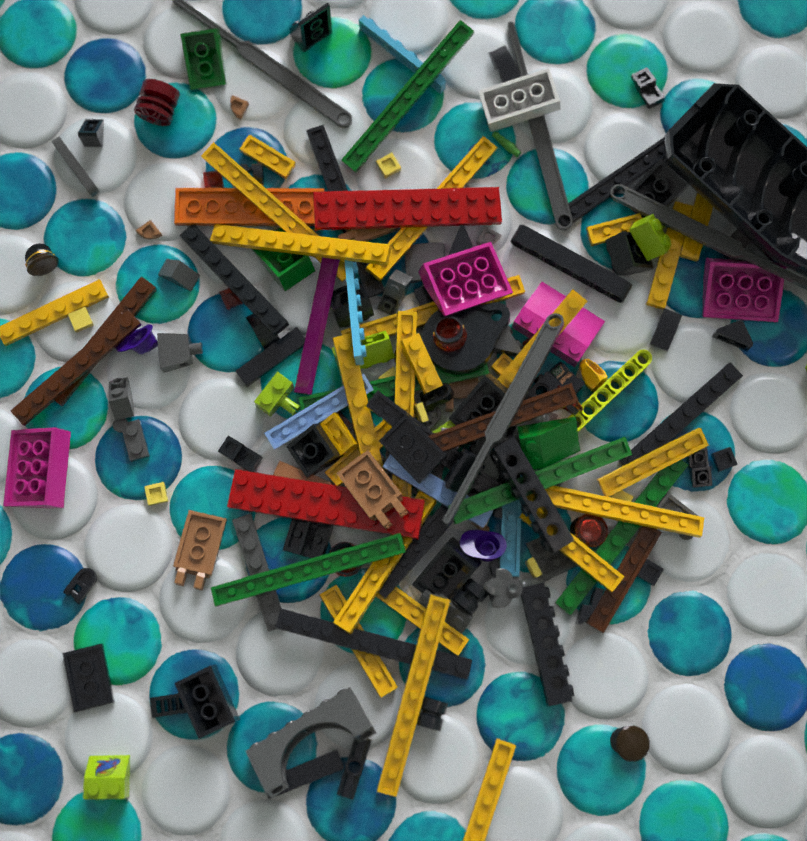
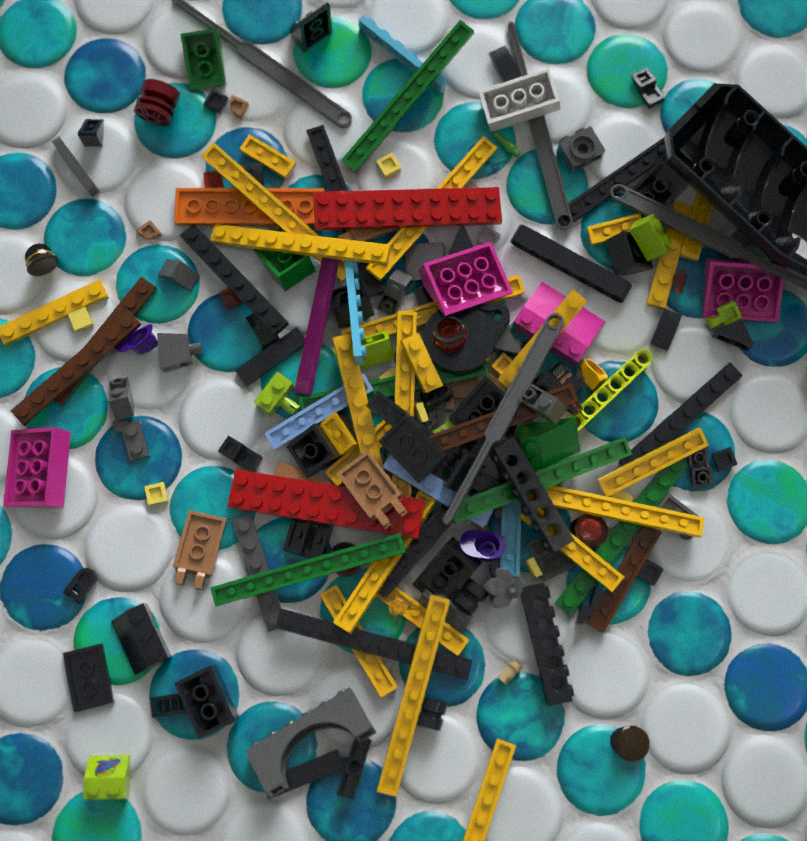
(141, 638): none -> black slope
(216, 101): none -> black tile
(399, 607): none -> clear yellow plant
(509, 672): none -> tan pin
(542, 403): none -> dark grey slope
(582, 139): none -> dark grey brick
(679, 280): none -> clear red plate
(726, 314): none -> lime plate

